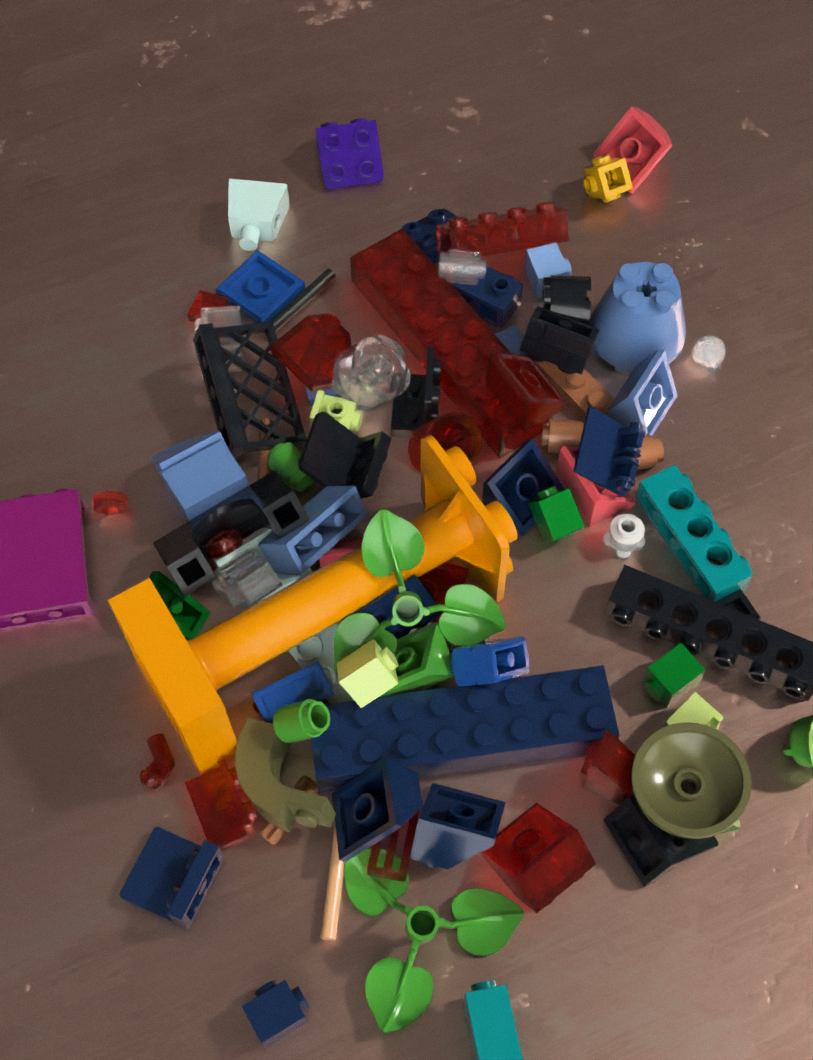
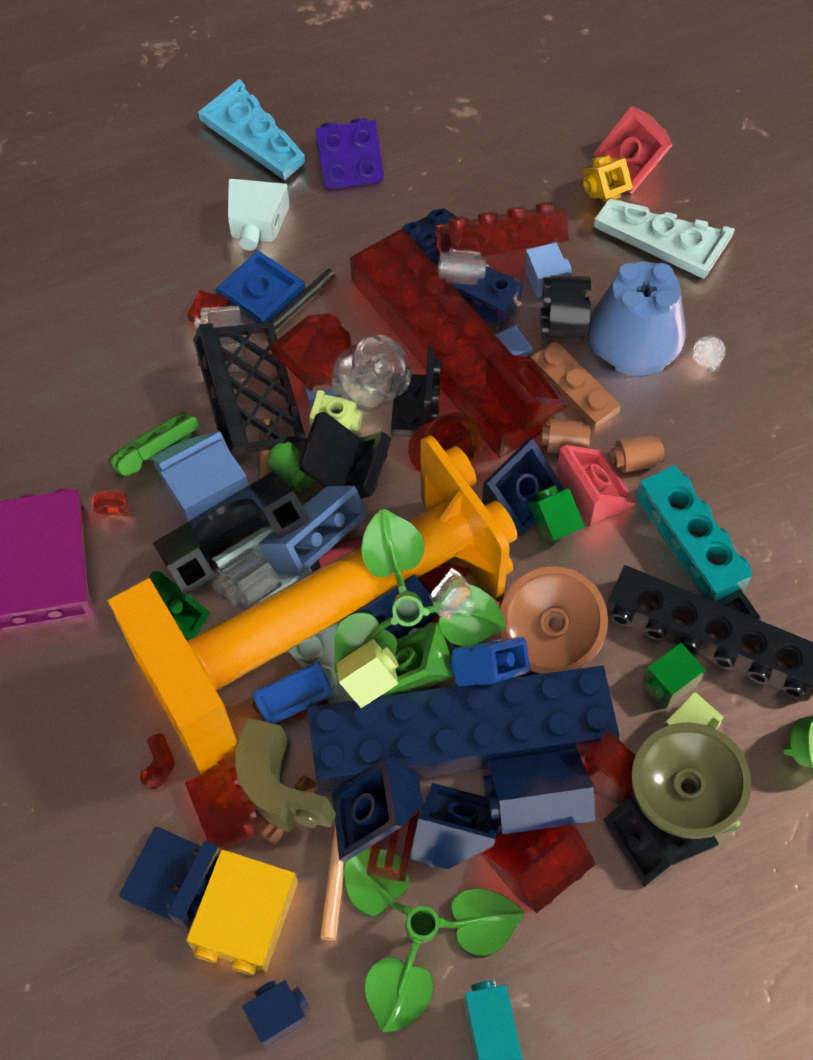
(175, 429): none -> bright green hinge
(224, 543): clear red tile -> none
(242, 913): none -> yellow brick
(247, 126): none -> medium azure wing
(301, 720): bright green brick -> none
(453, 595): none -> clear tile
(539, 791): none -> dark blue brick
(549, 595): none -> nougat dish
(558, 340): black brick -> none
(609, 452): dark blue hinge -> none
(625, 535): white brick -> none
(646, 394): medium blue slope -> none
(677, 241): none -> light aqua wing

